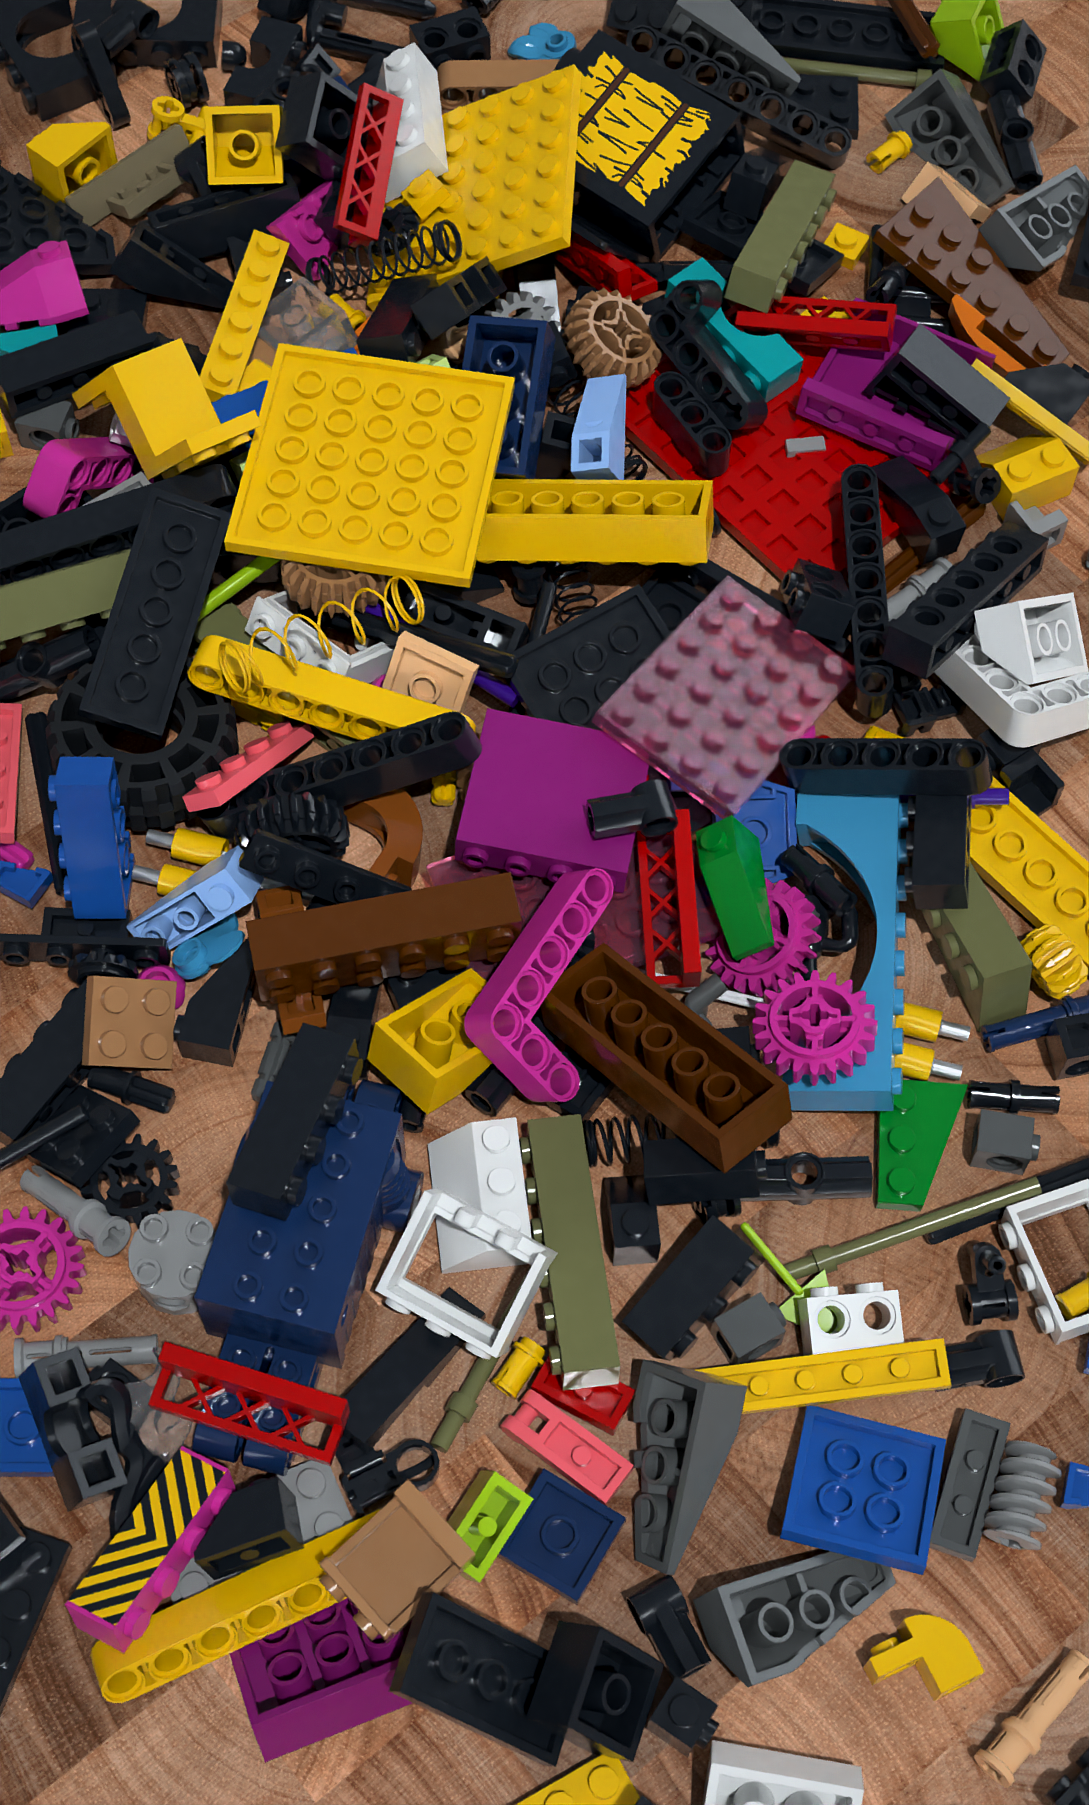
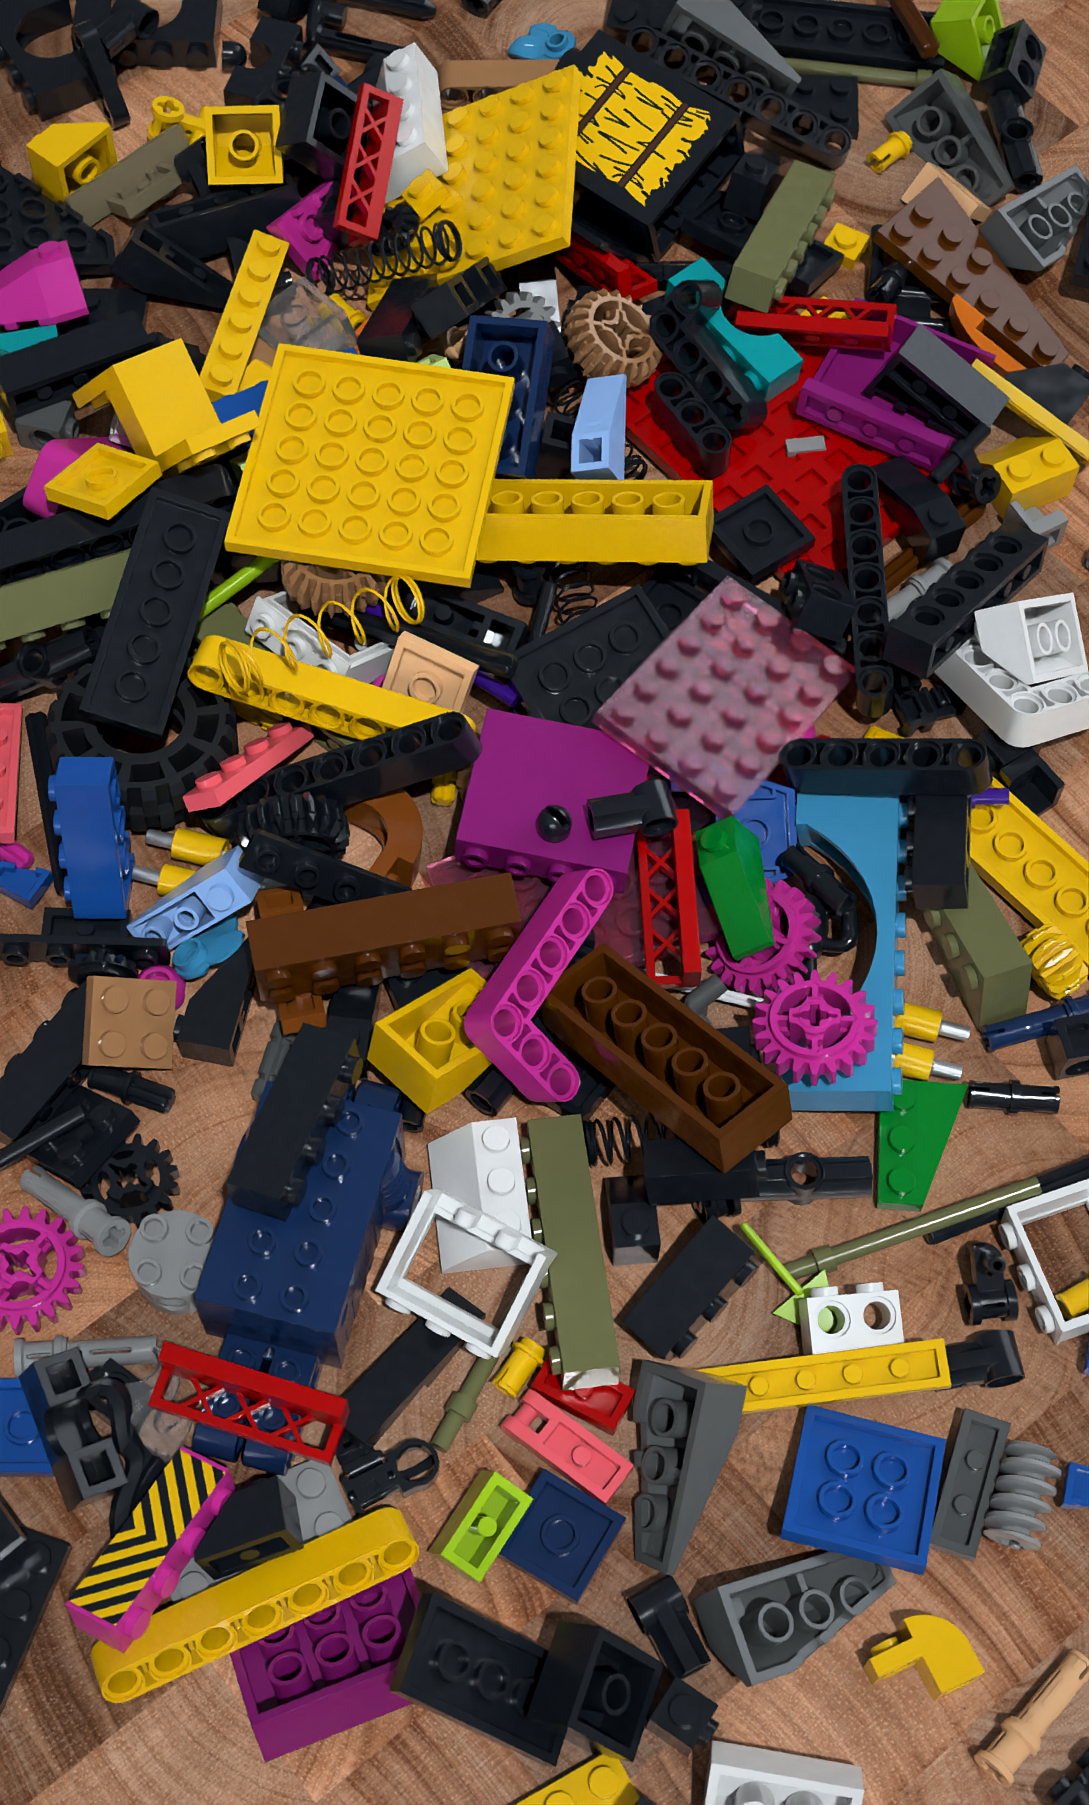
(103, 481): none -> yellow plate
(186, 79): black wheel -> none
(395, 1560): medium nougat panel -> none
(452, 37): black brick -> none
(549, 828): none -> black hinge
(749, 1330): dark grey brick -> none
(760, 534): none -> black plate
(1004, 1142): dark grey brick -> none

